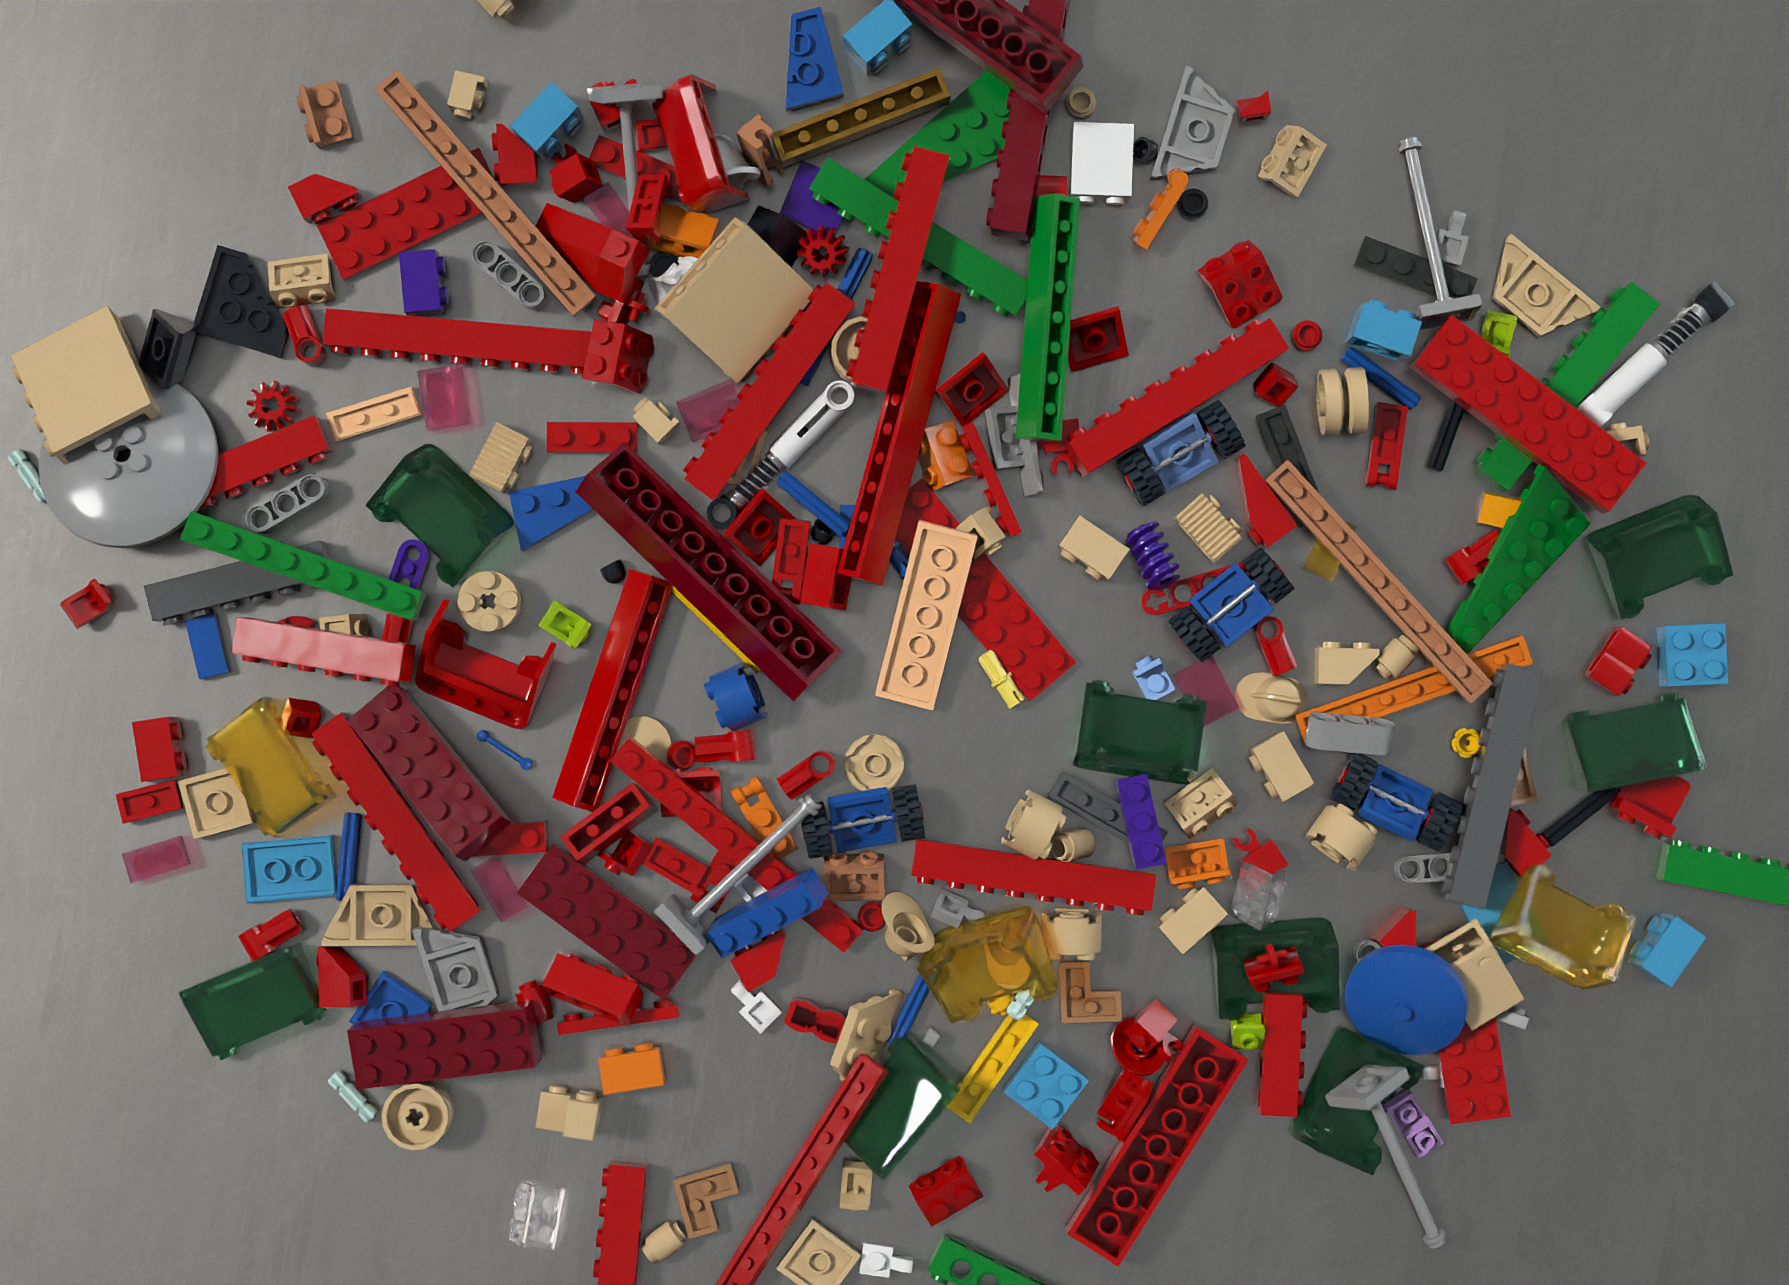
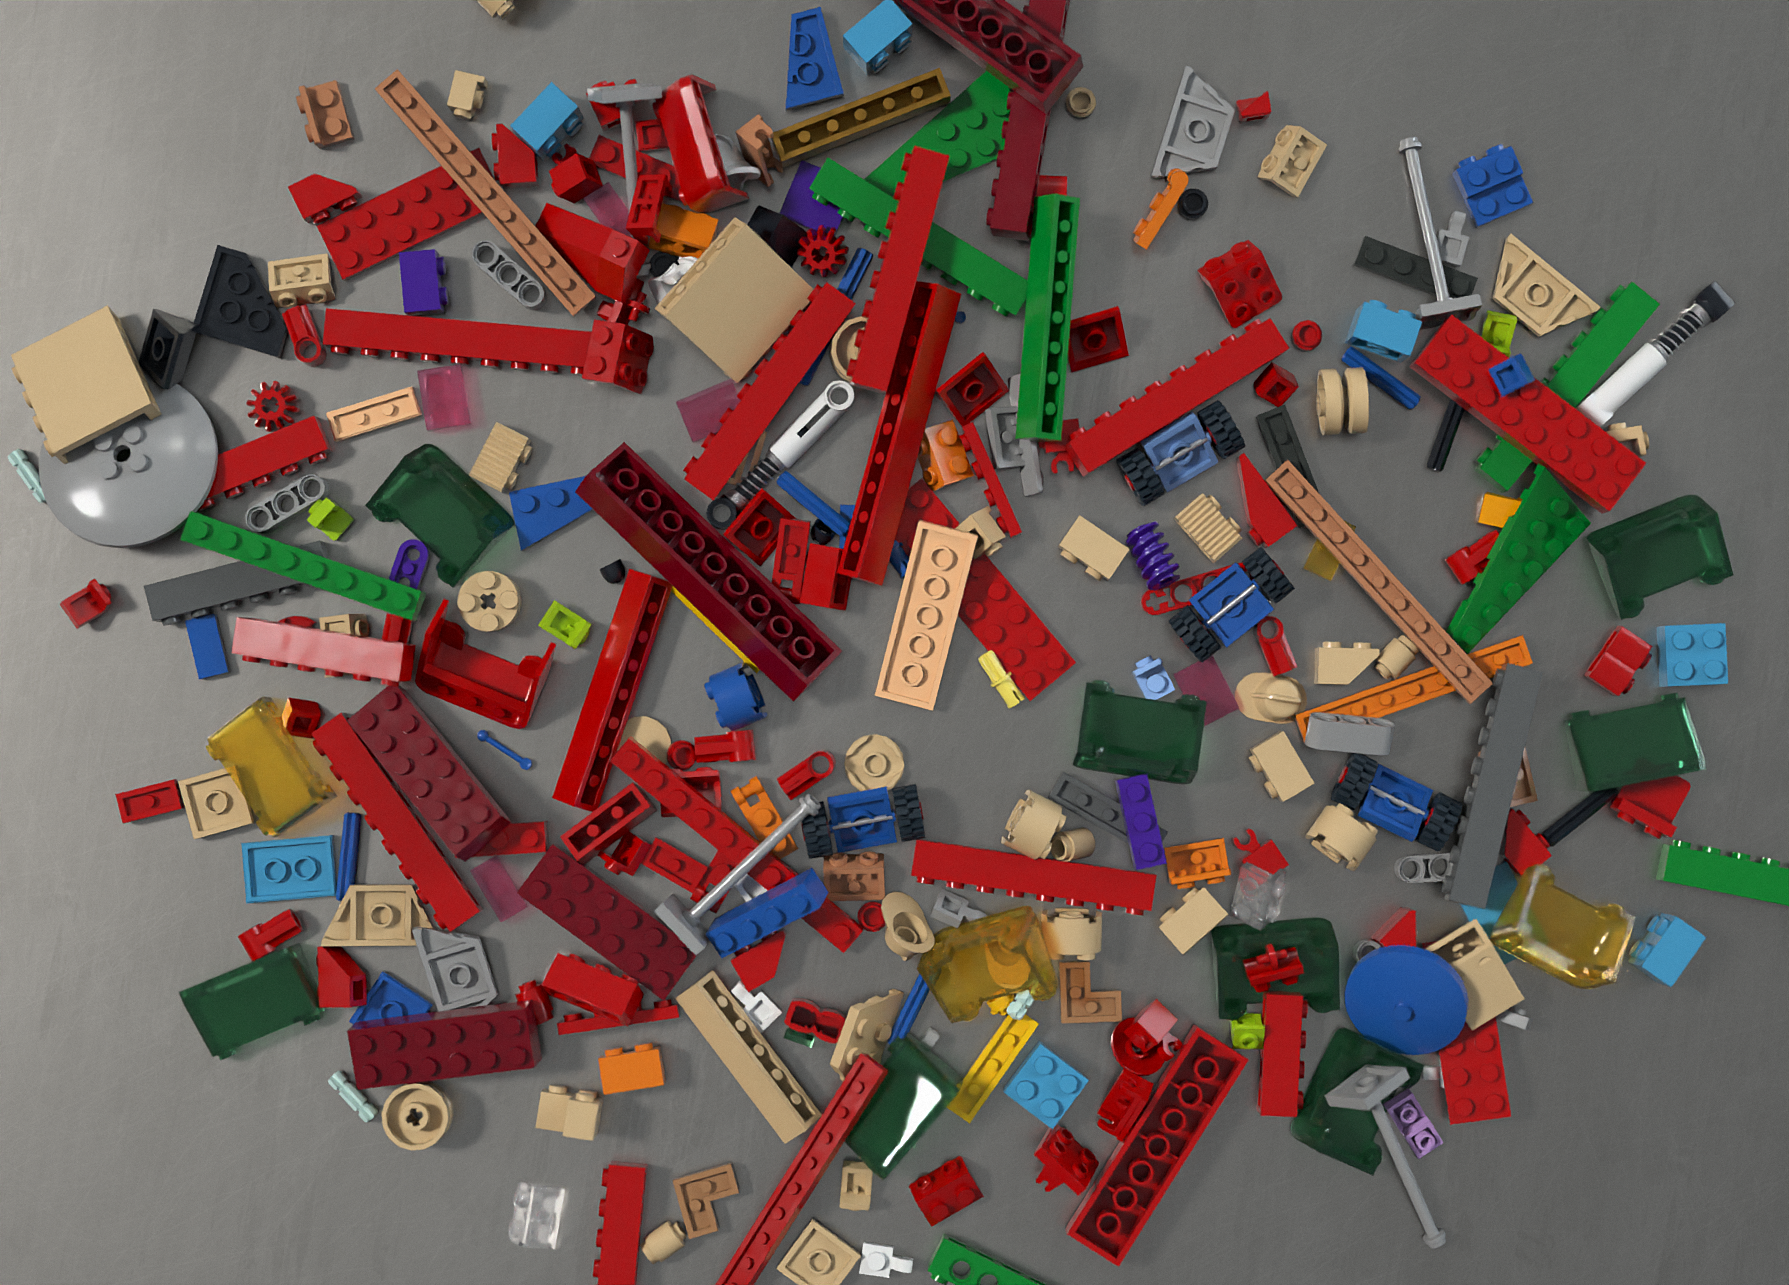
(156, 859): clear pink plate -> none
(158, 748): red brick -> none
(329, 518): none -> lime bracket
(590, 436): red plate -> none
(654, 419): tan brick -> none
(749, 1057): none -> tan brick
(799, 1037): none -> clear green tile
(1101, 162): white brick -> none
(1145, 144): black hinge -> none
(1201, 804): tan bracket -> none
(1386, 444): red plate -> none
(1458, 742): yellow plate -> none
(1492, 185): none -> blue plate
(1511, 374): none -> blue slope

